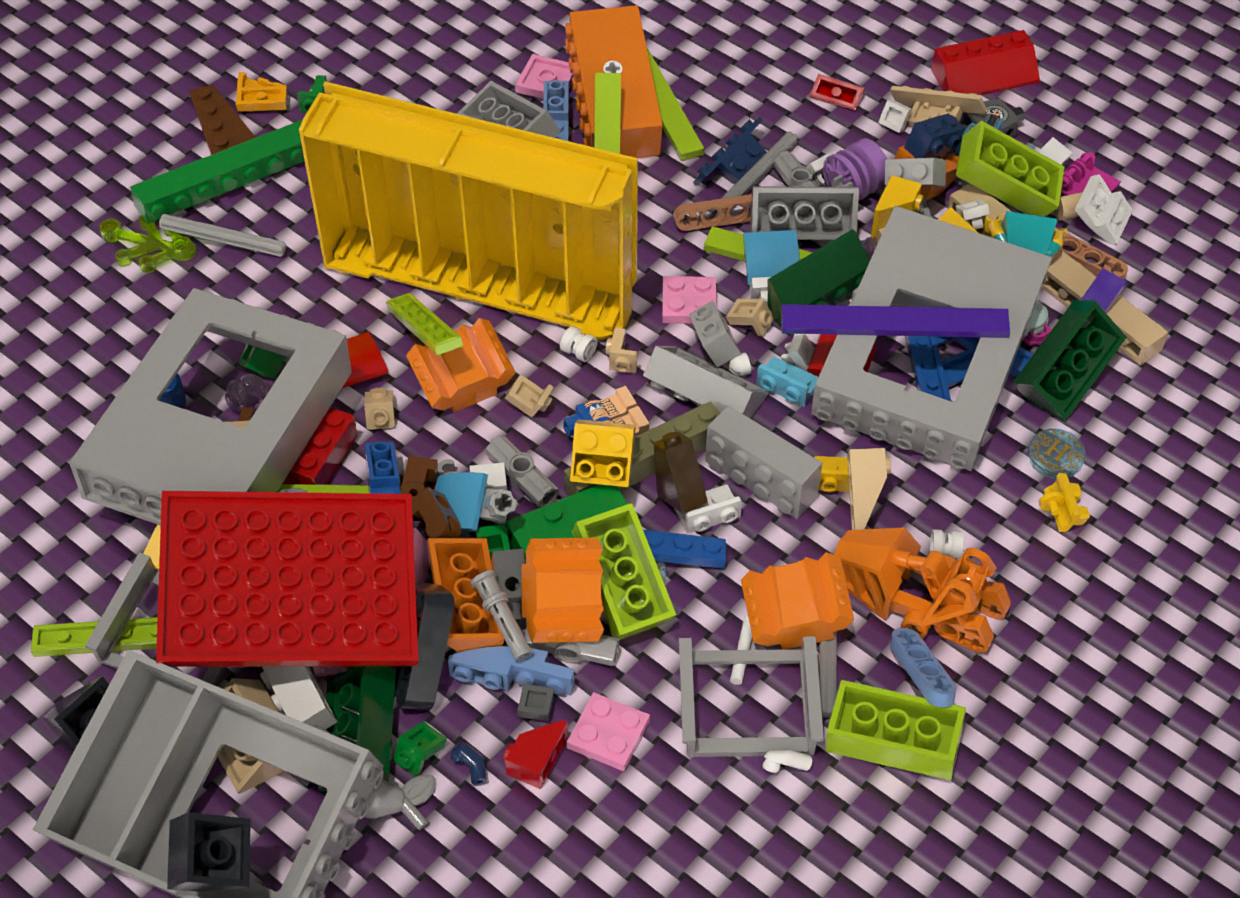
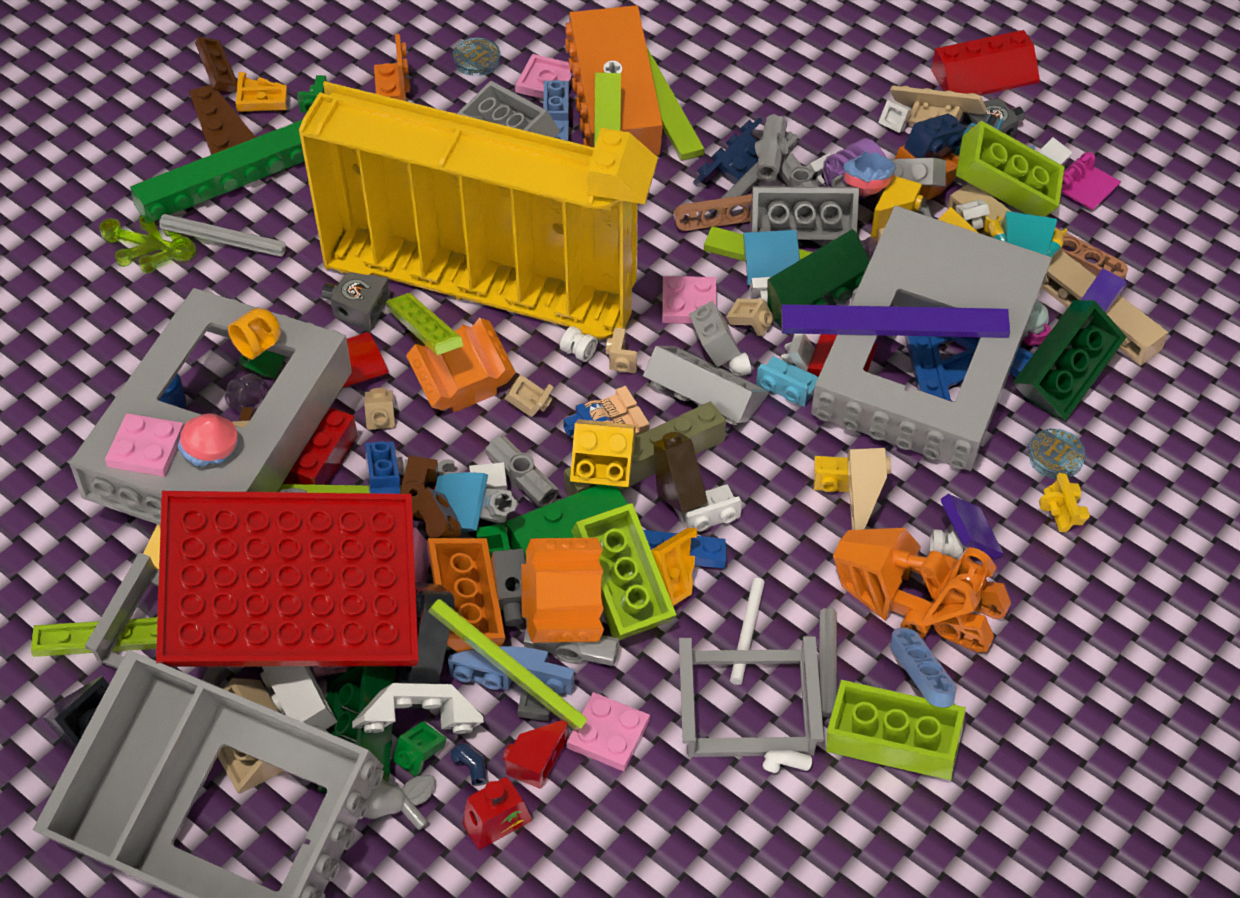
(144, 445): none -> bright pink plate
(207, 440): none -> coral hair
(208, 852): black slope -> none
(216, 64): none -> reddish brown tile
(255, 332): none -> light orange helmet
(358, 298): none -> dark grey torso
(390, 77): none -> orange bracket
(454, 707): none -> white slope
(476, 56): none -> clear light blue tile
(494, 813): none -> red torso
(496, 602): light grey pin -> none
(507, 664): none -> lime tile
(620, 167): none -> yellow slope
(676, 564): none -> light orange wing
(763, 462): light grey brick -> none
(771, 147): none -> light grey piece
(797, 602): orange slope -> none
(837, 92): red slope -> none
(869, 173): none -> medium blue hair
(971, 526): none -> dark purple tile
(1067, 207): tan brick -> none
(1102, 210): white slope -> none

